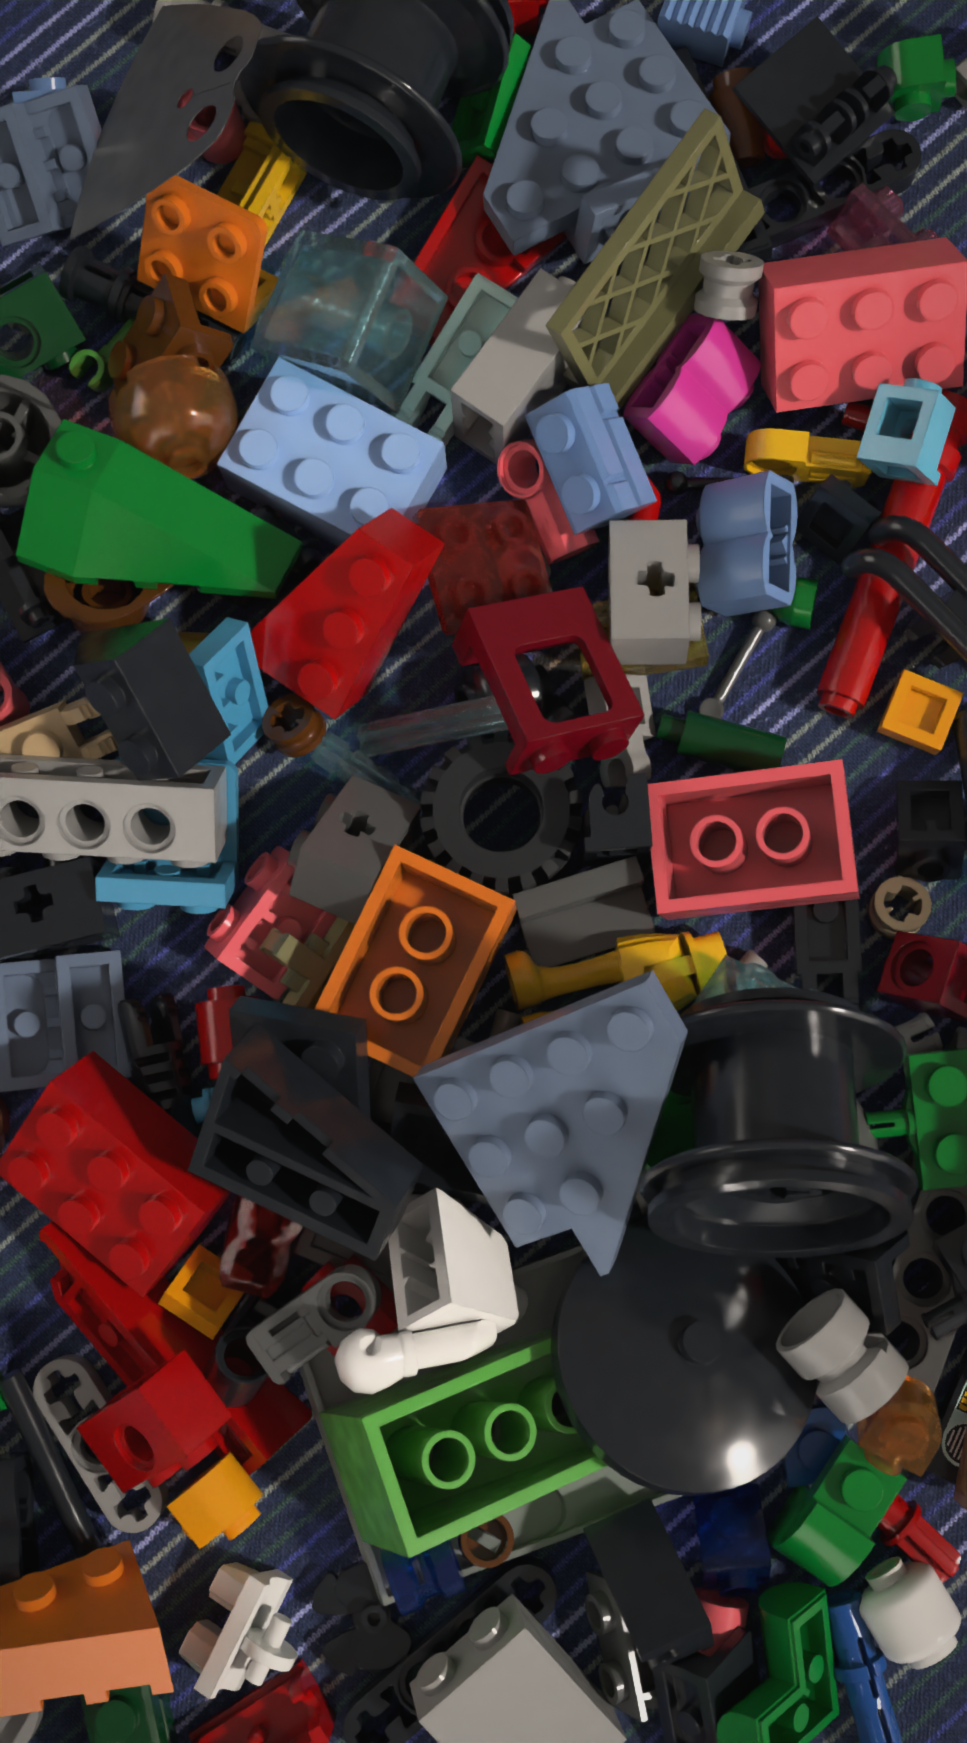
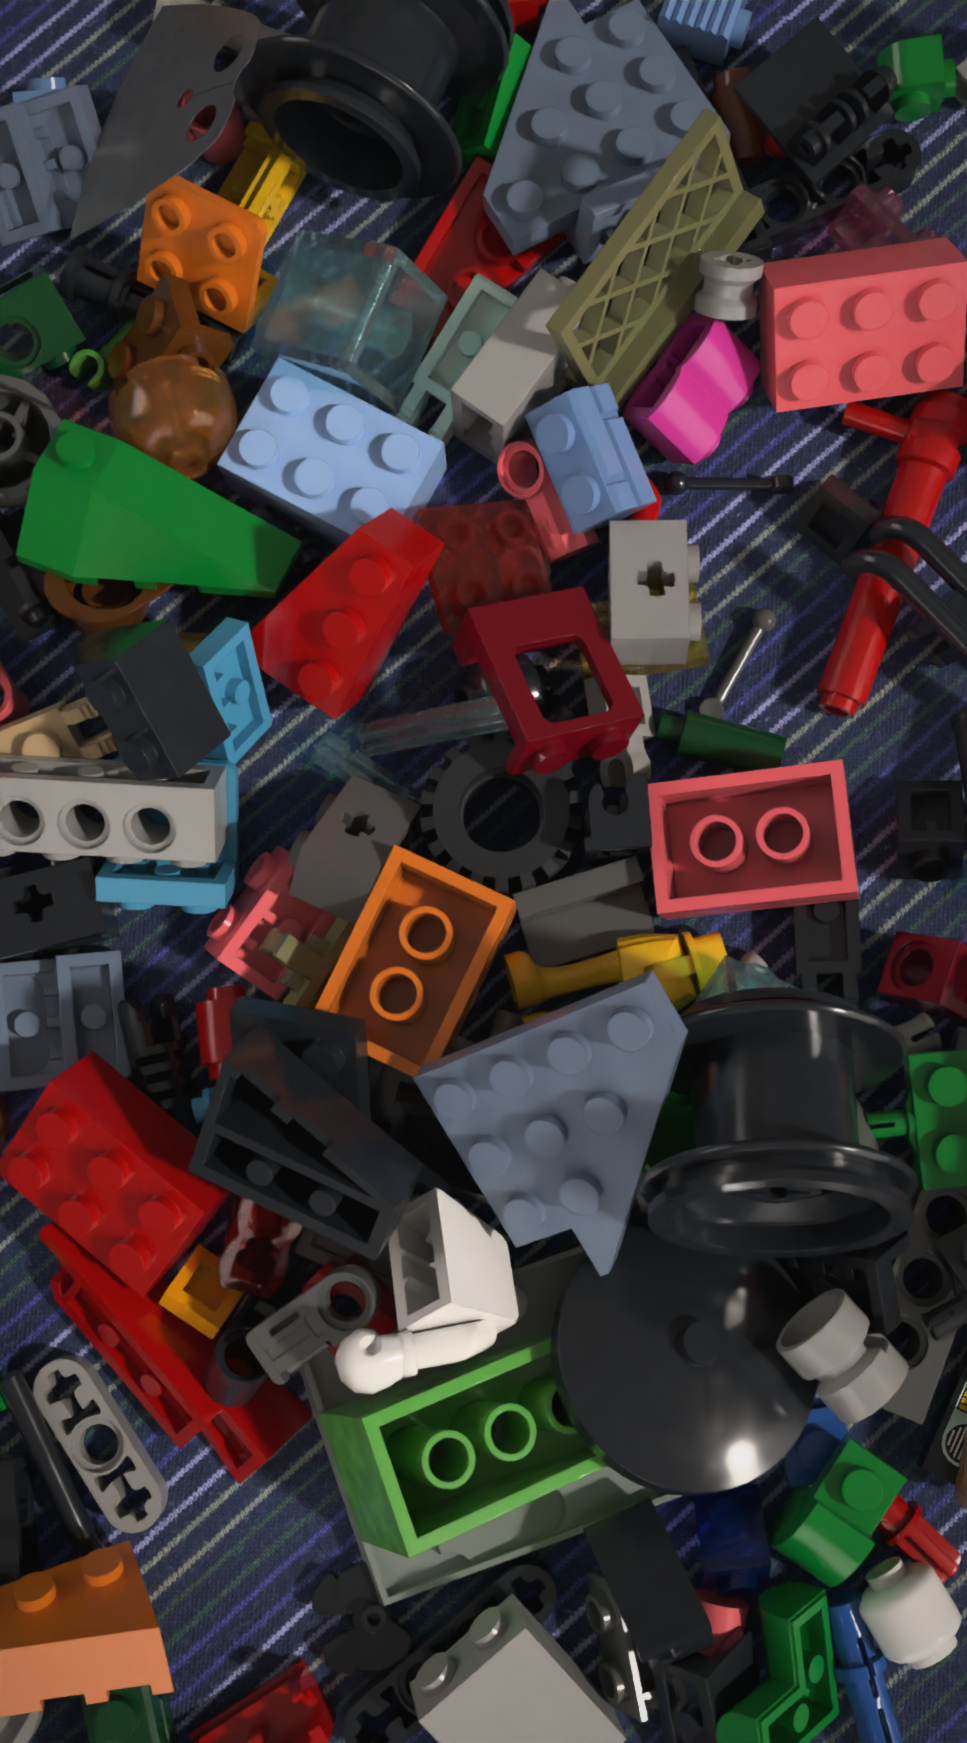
(156, 1424): red brick -> none
(217, 1502): light orange plate -> none
(251, 1636): white hips -> none
(283, 714): reddish brown bush -> none
(439, 1570): clear blue wheel -> none
(482, 1556): reddish brown hinge -> none
(747, 544): medium blue brick -> none
(802, 606): green hinge -> none
(804, 456): yellow piece -> none
(892, 419): medium azure brick -> none
(903, 1430): clear orange plate -> none
(910, 890): dark tan bush -> none
(920, 712): light orange plate -> none

